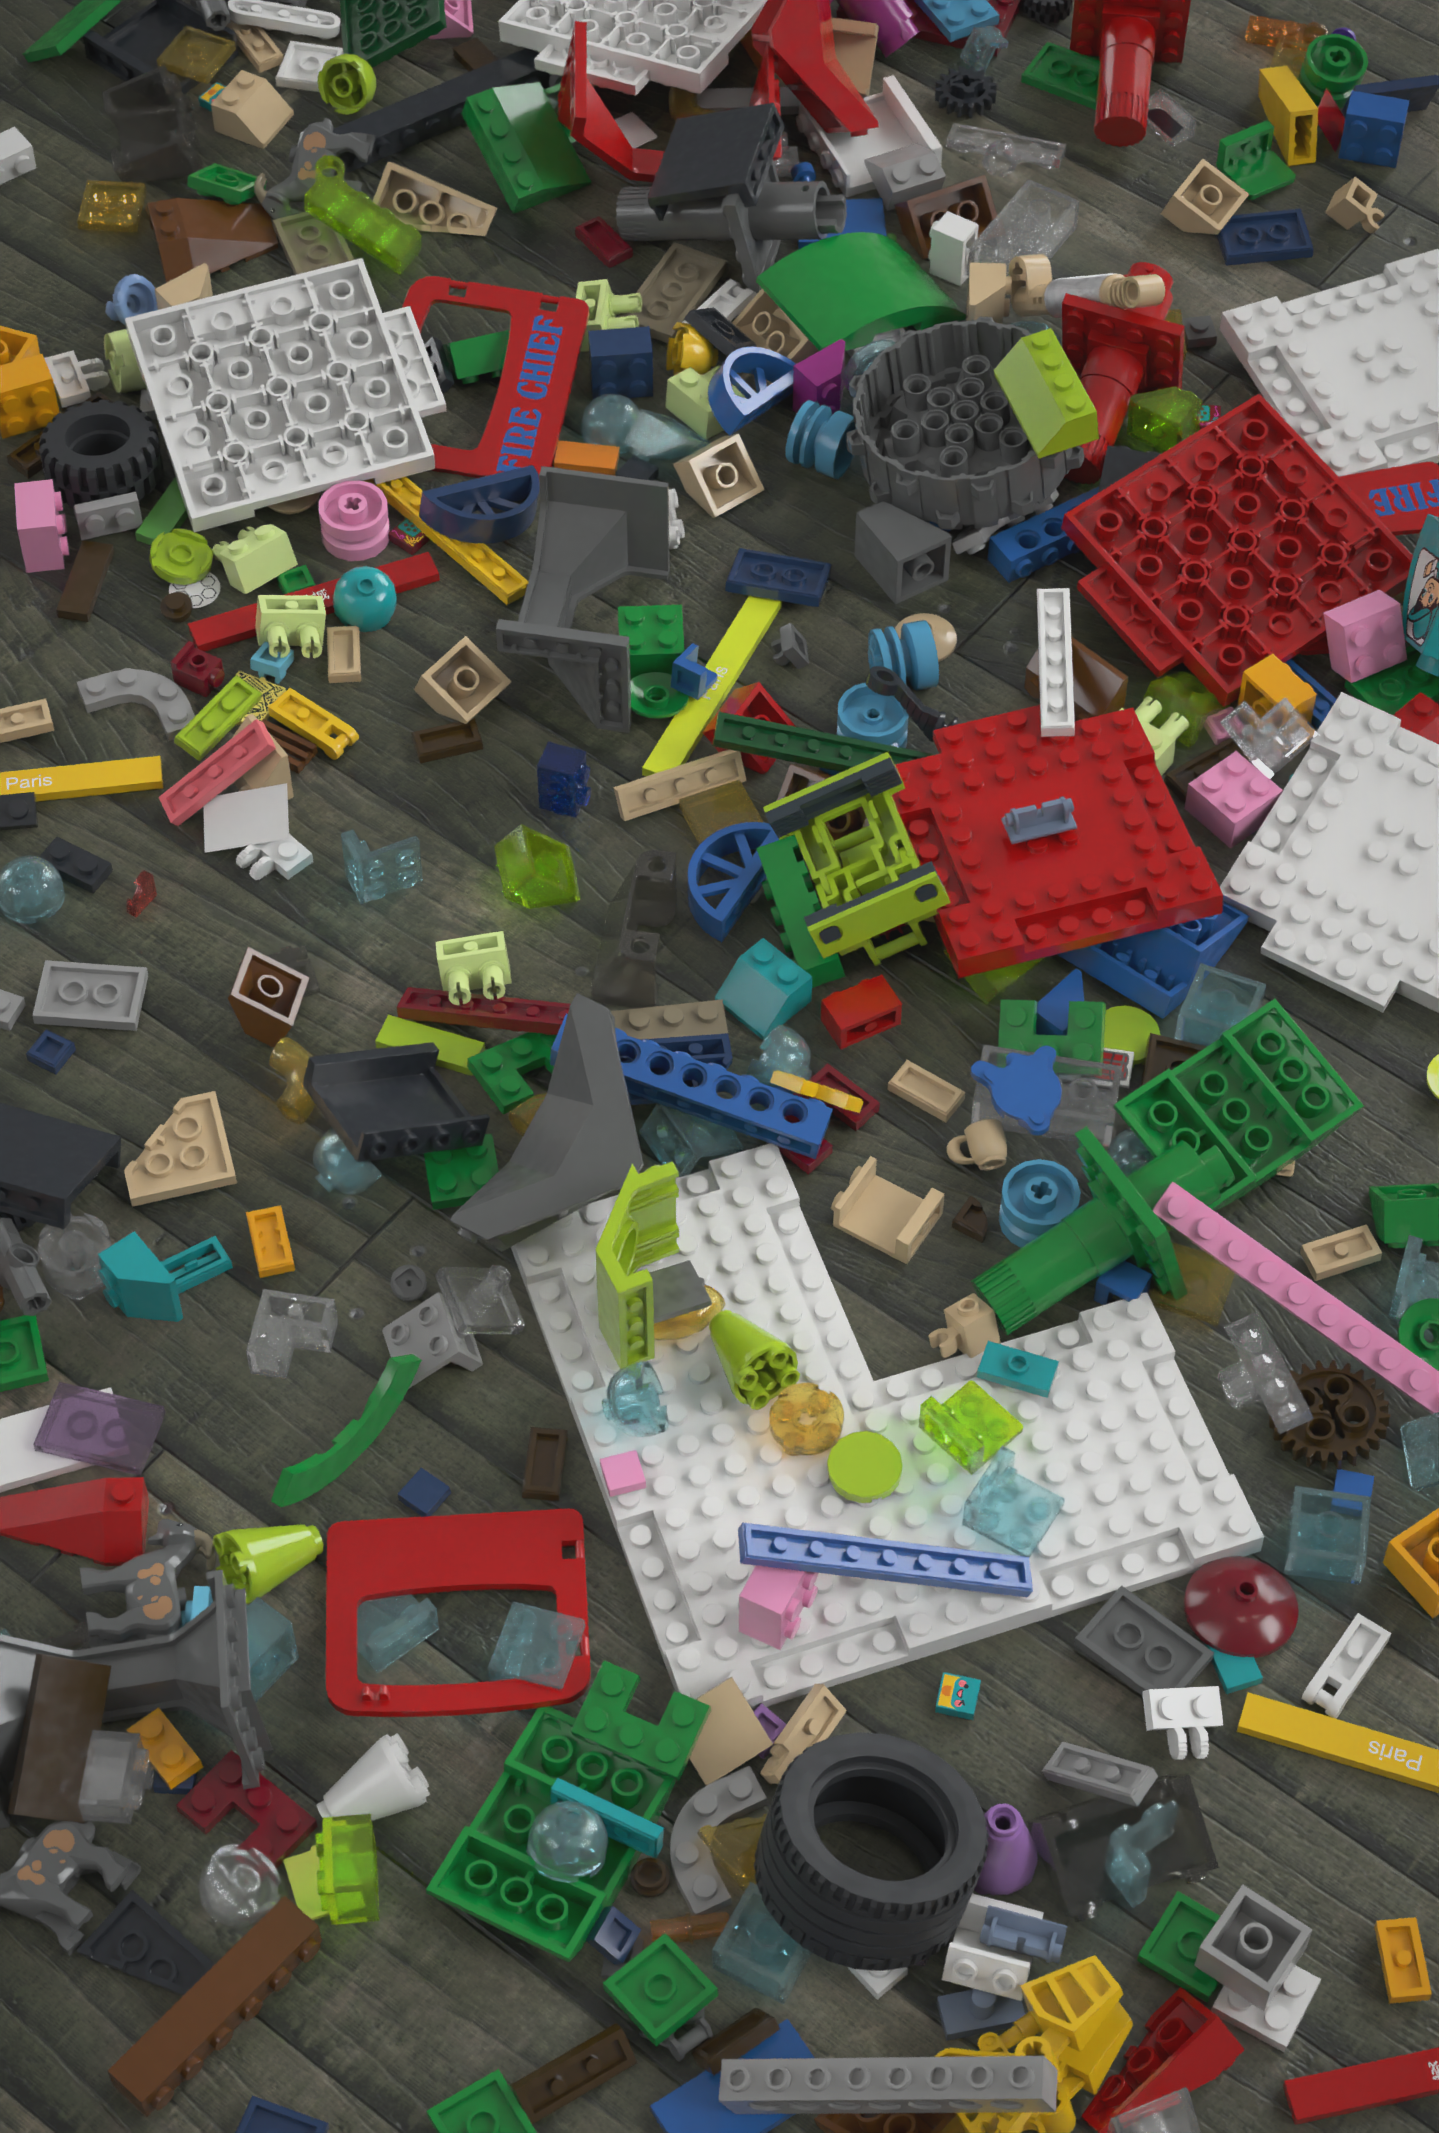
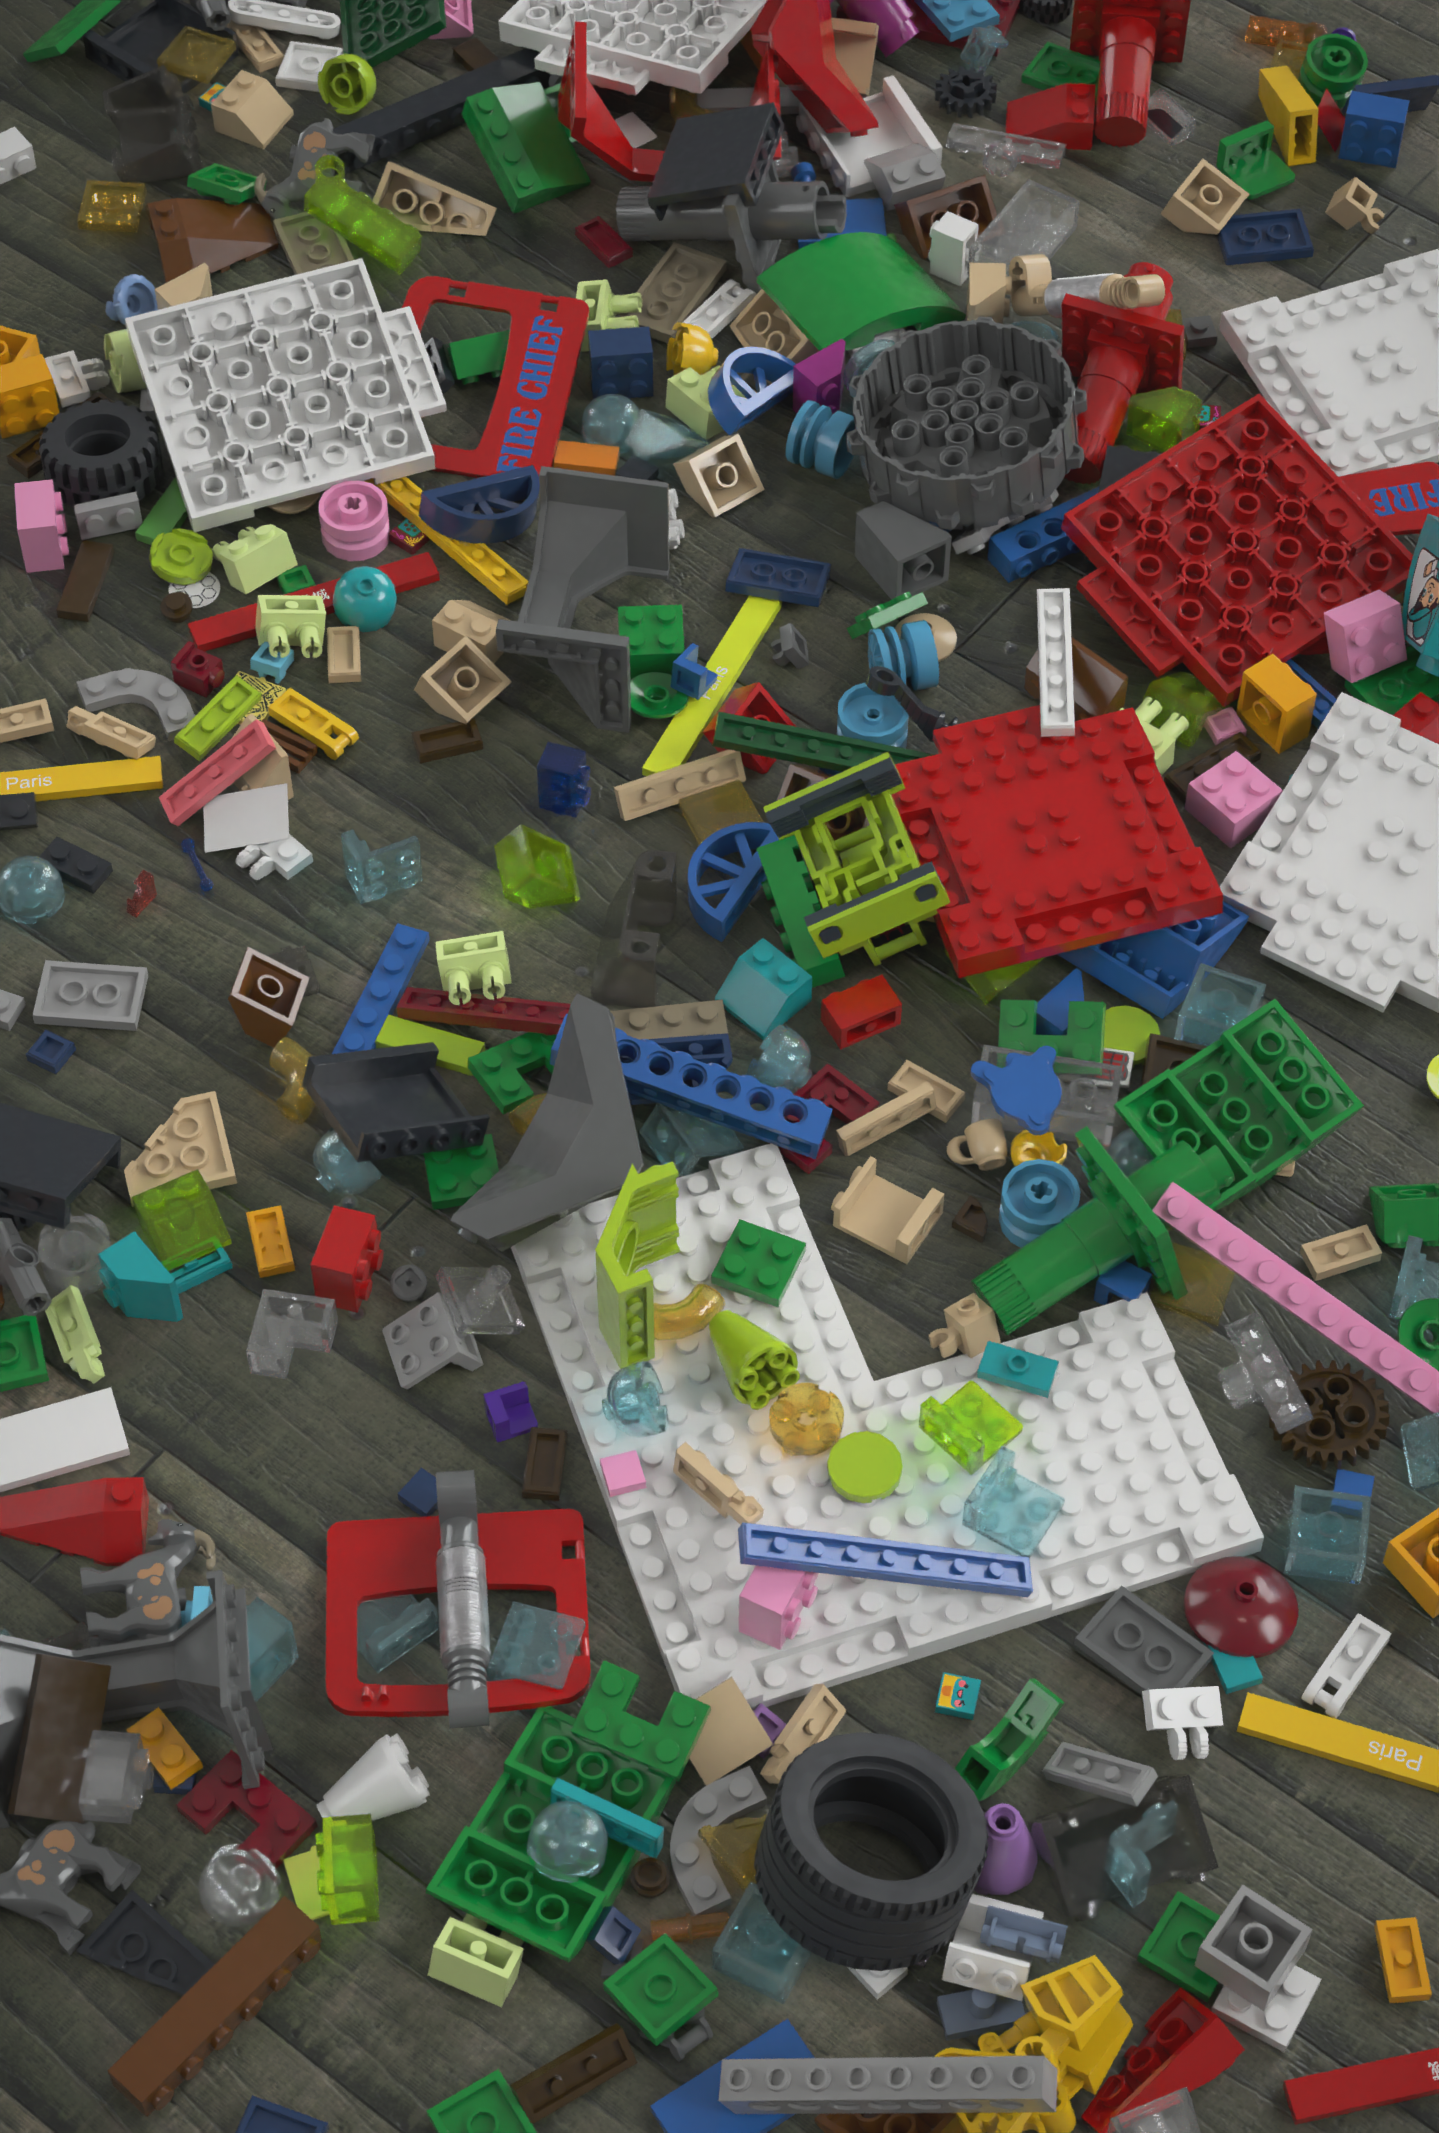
(75, 1334): none -> yellowish green hinge
(99, 1428): clear purple tile -> none
(111, 732): none -> tan hinge
(181, 1220): none -> clear neon green slope
(189, 846): none -> clear blue hinge
(265, 1556): lime cone -> none
(321, 1469): green tile -> none
(347, 1258): none -> red brick
(383, 989): none -> blue plate
(462, 1600): none -> piece
(467, 619): none -> tan slope
(476, 1960): none -> yellowish green brick
(509, 1411): none -> dark purple panel
(678, 1291): flat silver piece -> none
(714, 1487): none -> tan hinge
(718, 330): black tile -> none
(735, 2040): dark brown tile -> none
(758, 1263): none -> green plate
(817, 1091): yellow tile -> none
(886, 613): none -> plate
(886, 1119): none -> tan tile
(1012, 1742): none -> green arch
(1032, 823): sand blue hinge -> none
(1033, 1147): none -> yellow hair
(1047, 395): lime slope -> none
(1055, 115): none -> red slope
(1269, 739): clear brick -> none

